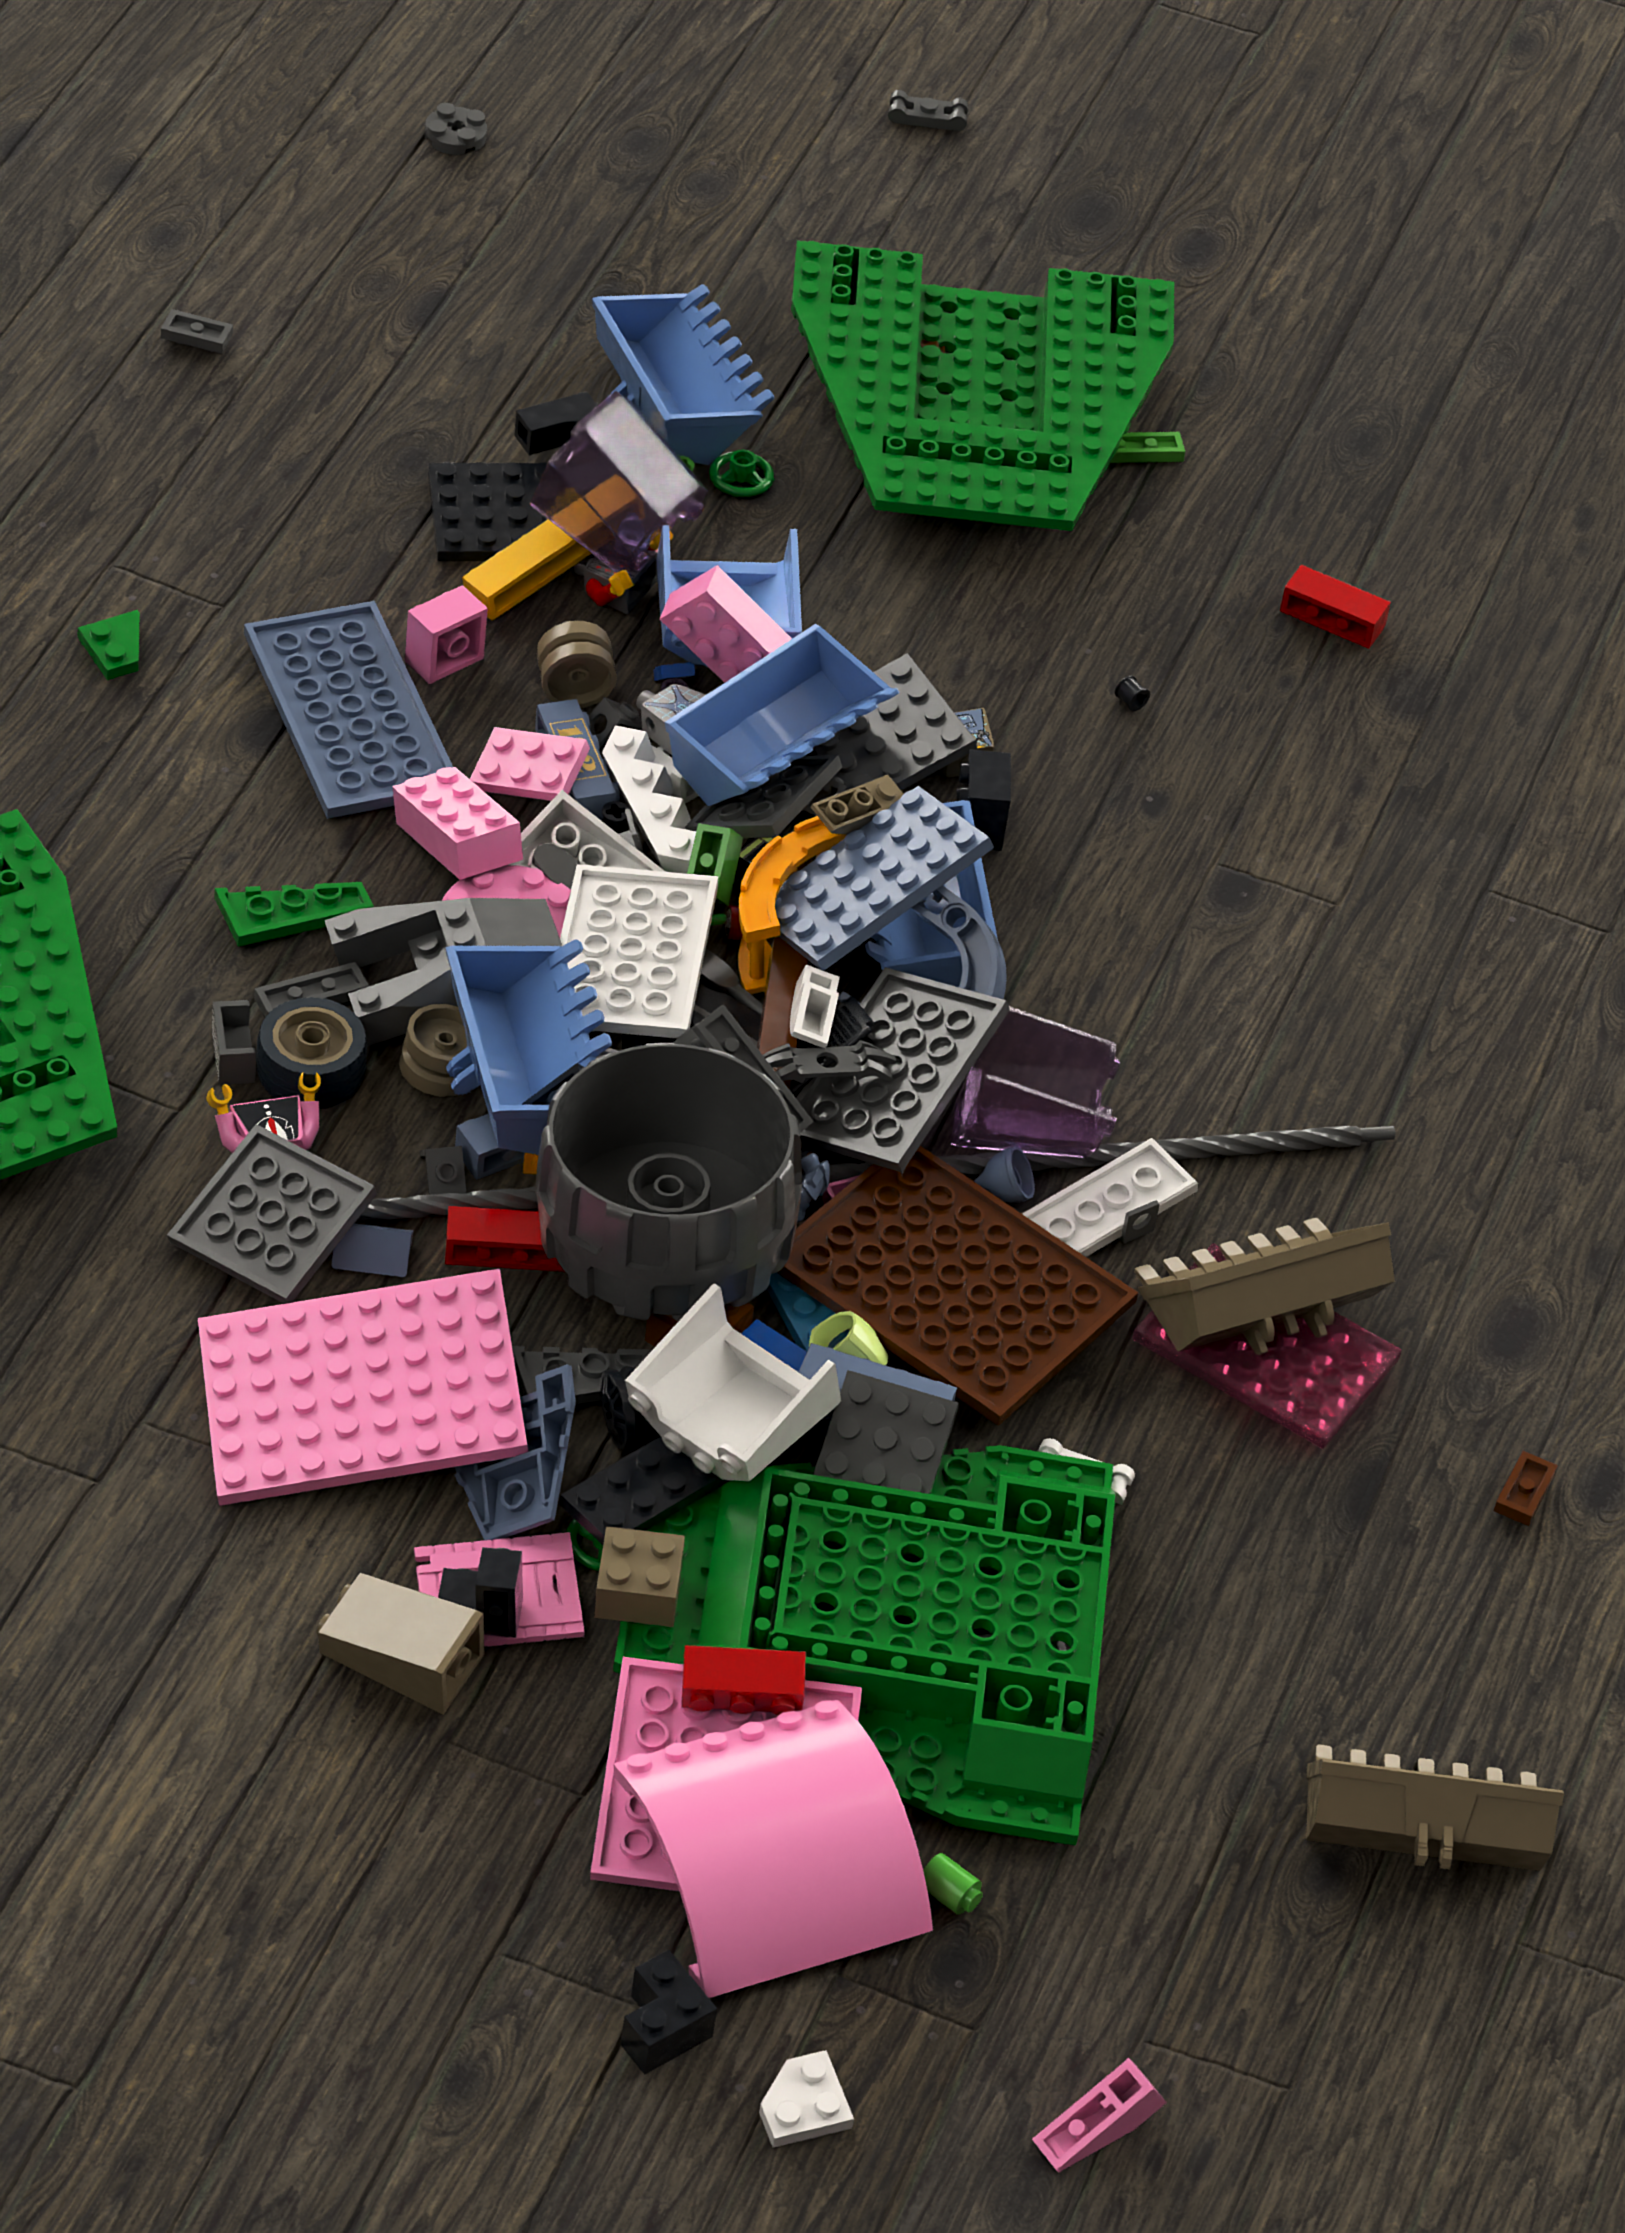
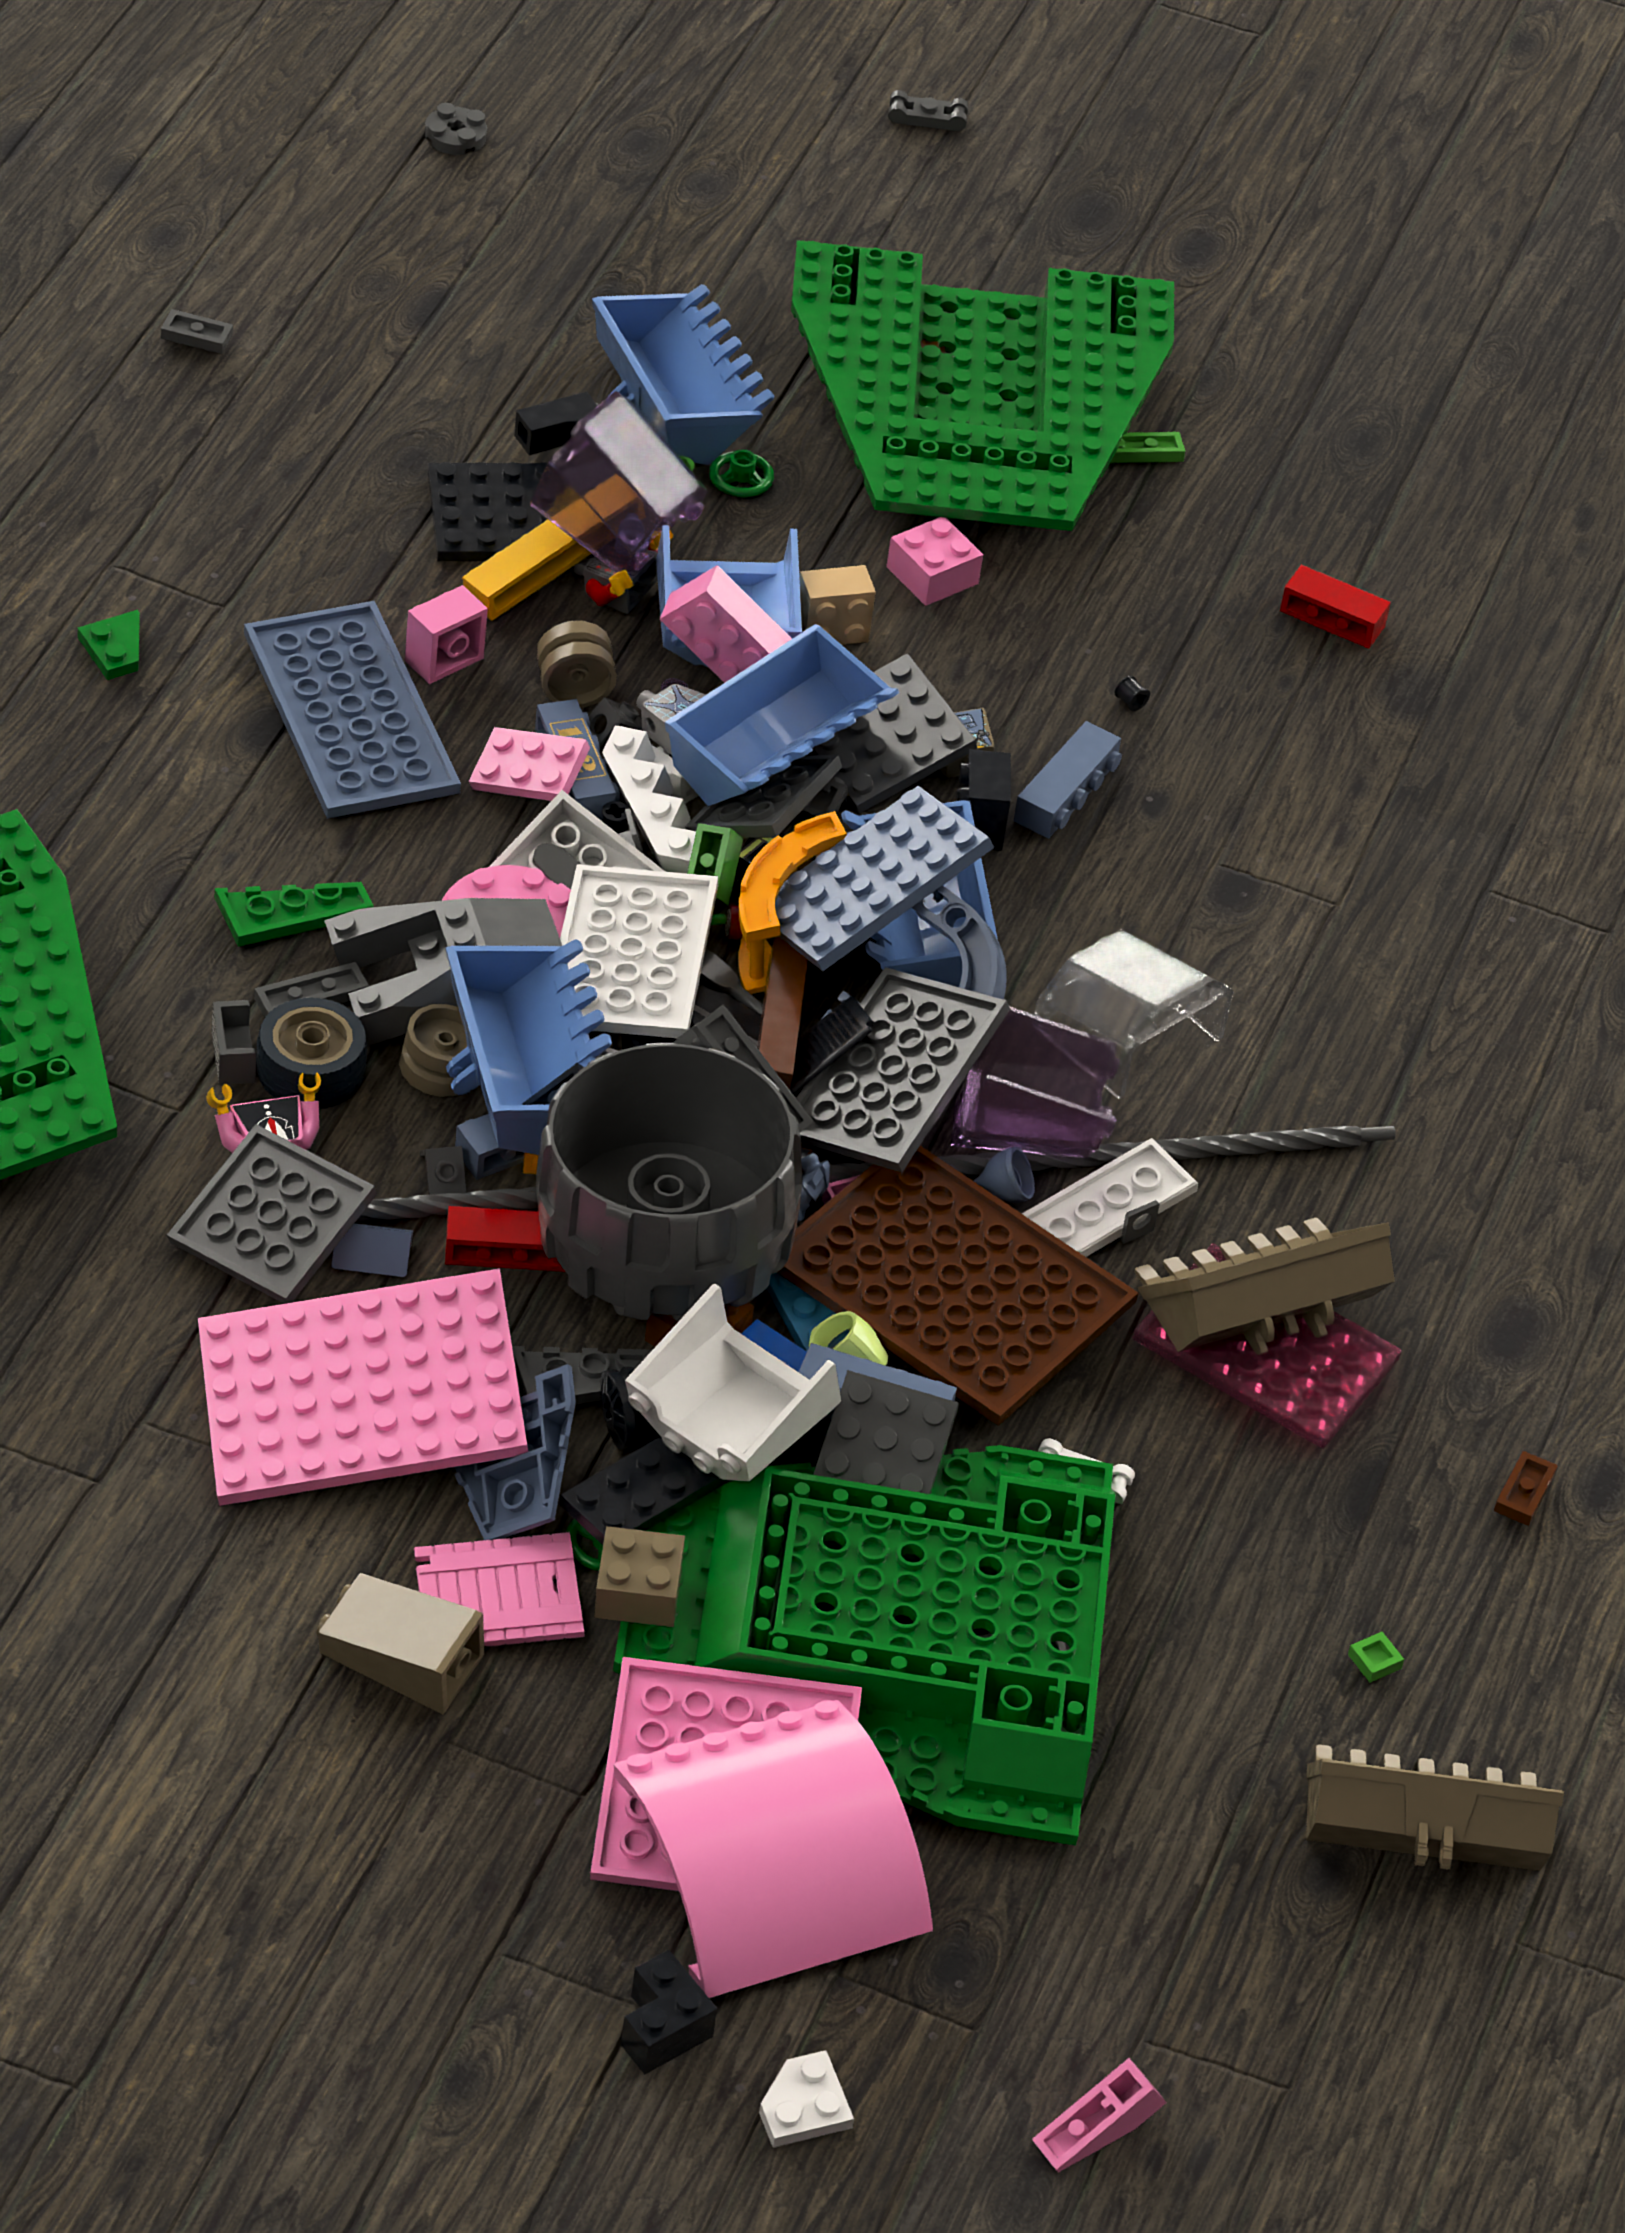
(457, 823): bright pink brick -> none
(491, 1590): black brick -> none
(678, 671): blue tile -> none
(743, 1679): red brick -> none
(802, 1062): dark grey piece -> none
(814, 1006): white slope -> none
(838, 602): none -> tan brick
(857, 805): dark tan slope -> none
(934, 560): none -> bright pink brick
(952, 1884): bright green brick -> none
(1068, 780): none -> sand blue brick
(1130, 994): none -> clear windscreen
(1376, 1657): none -> bright green plate

